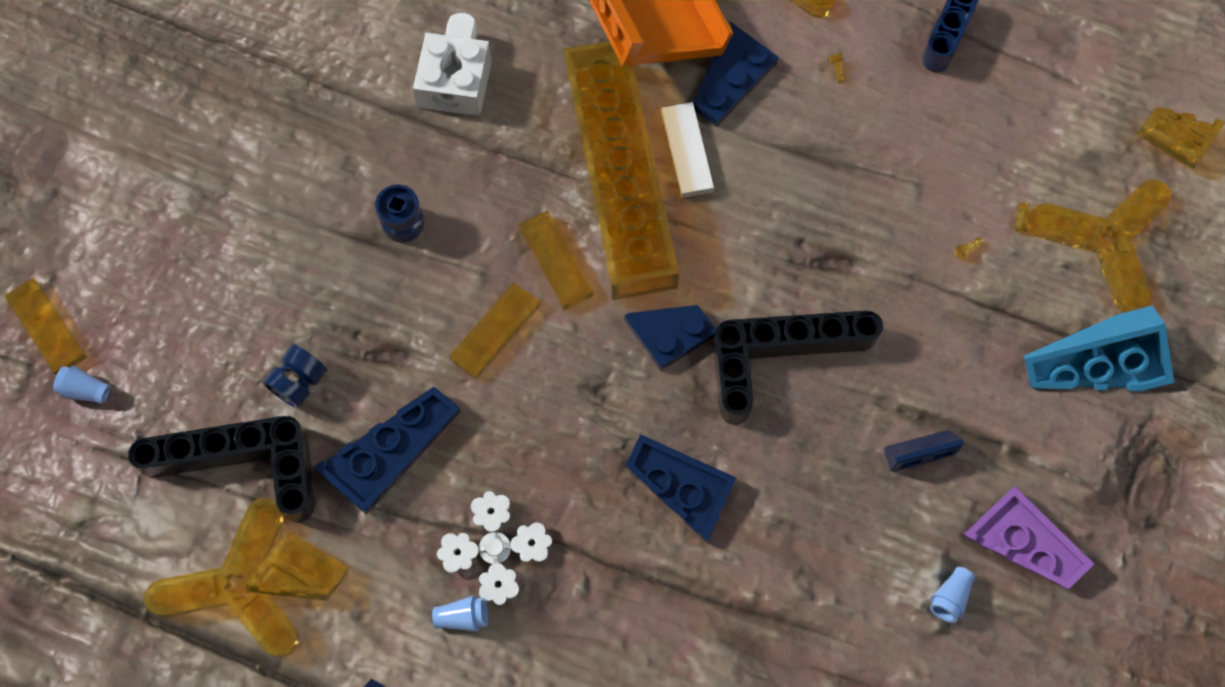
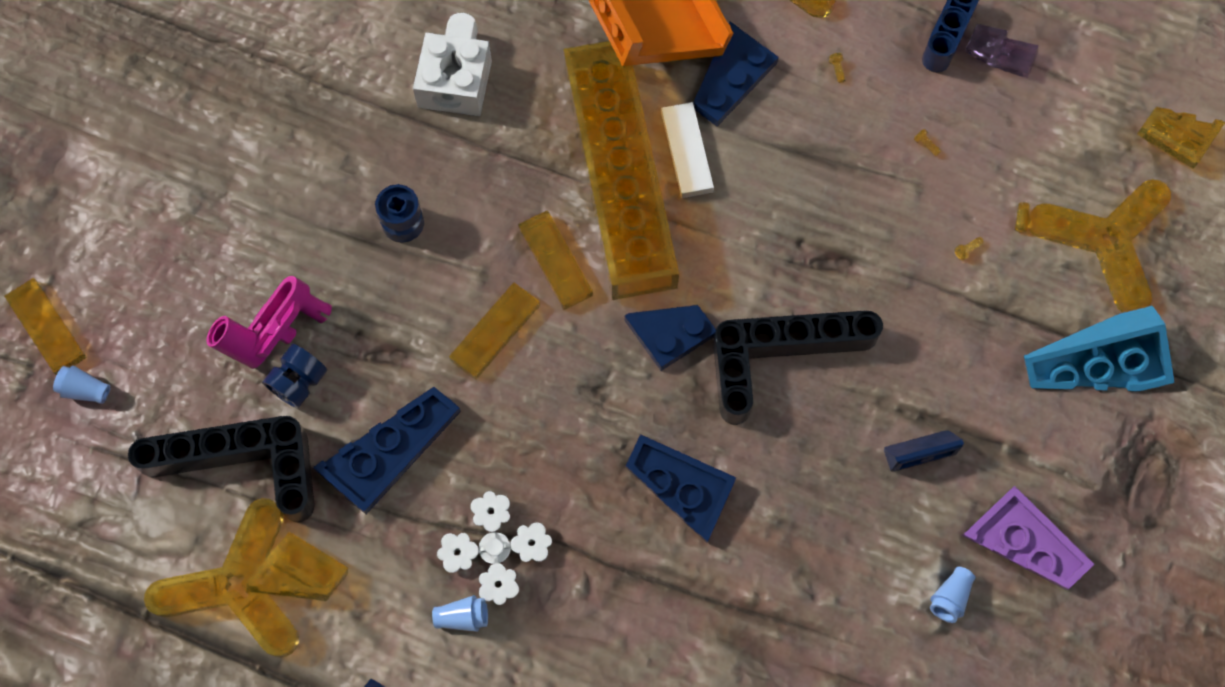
(270, 325): none -> dark pink piece
(921, 136): none -> clear yellow piece
(997, 50): none -> clear purple slope

